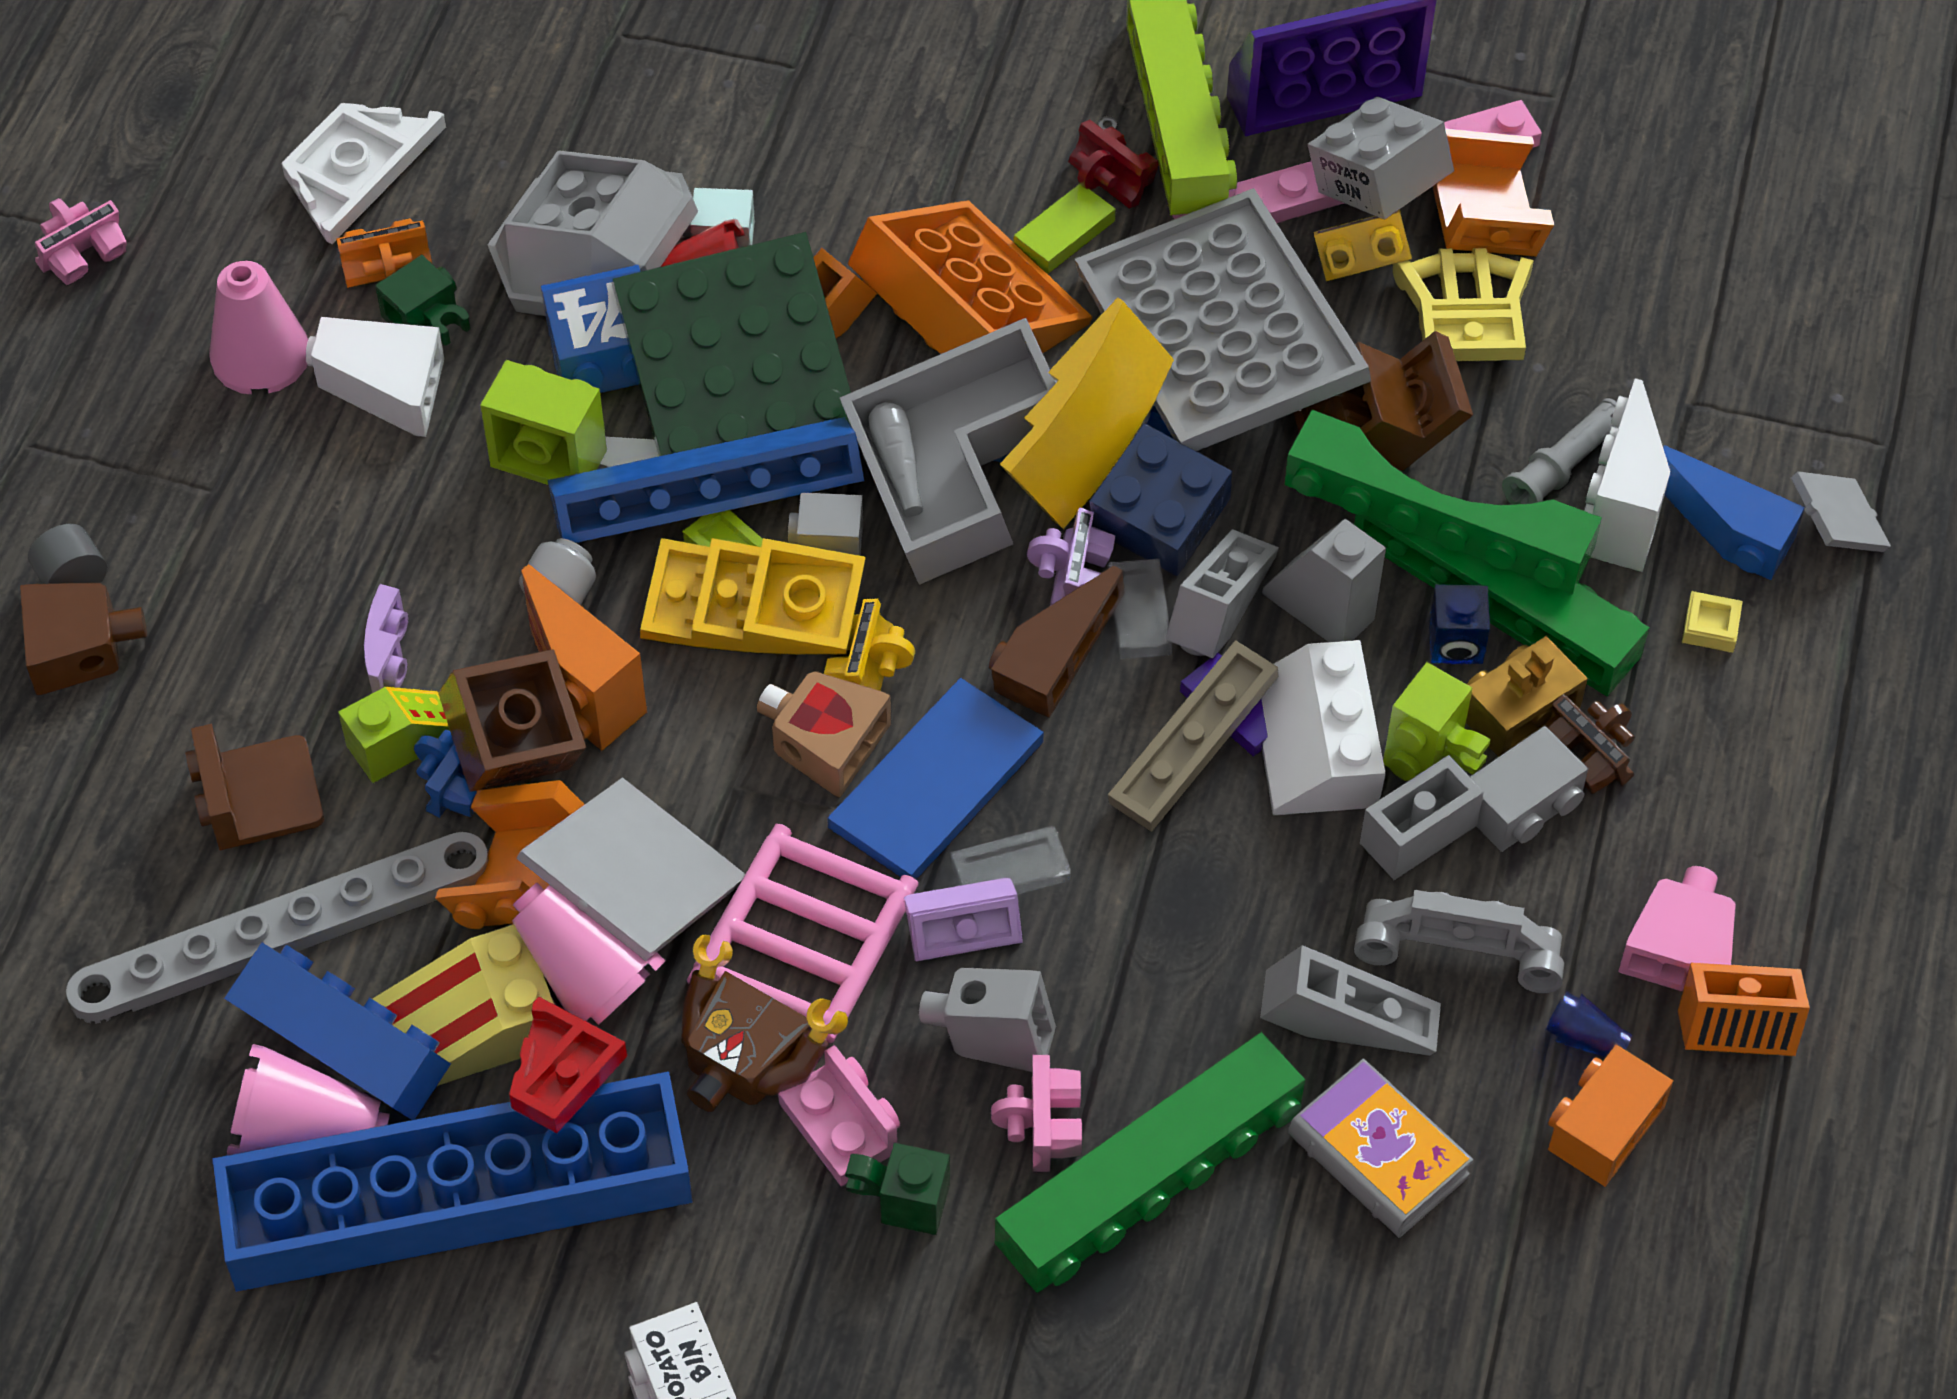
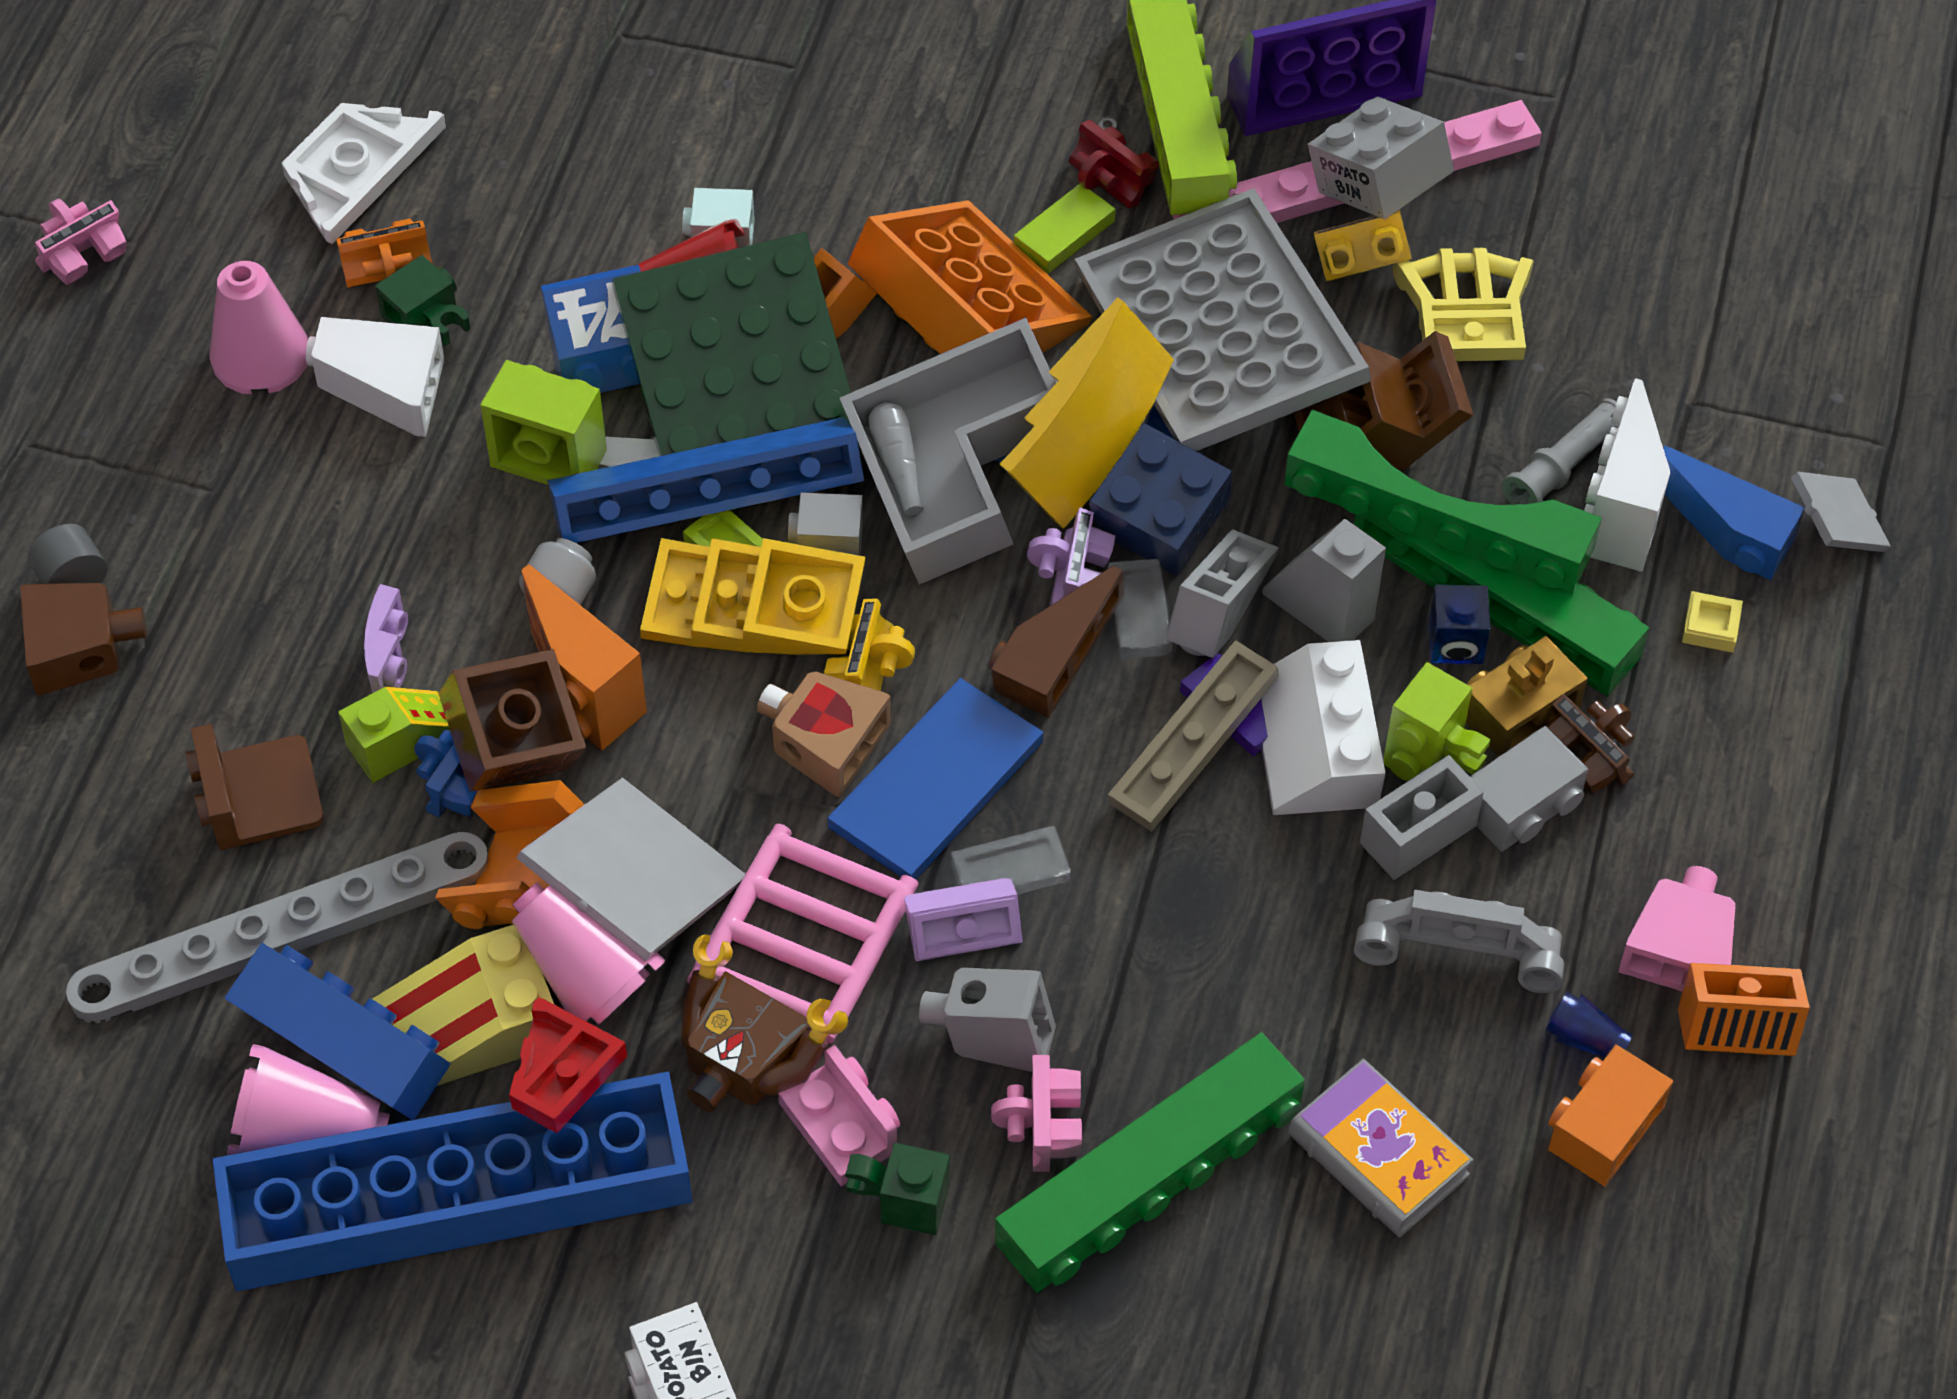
(587, 220): light grey piece -> none
(1347, 1005): light grey slope -> none
(1486, 197): orange panel -> none

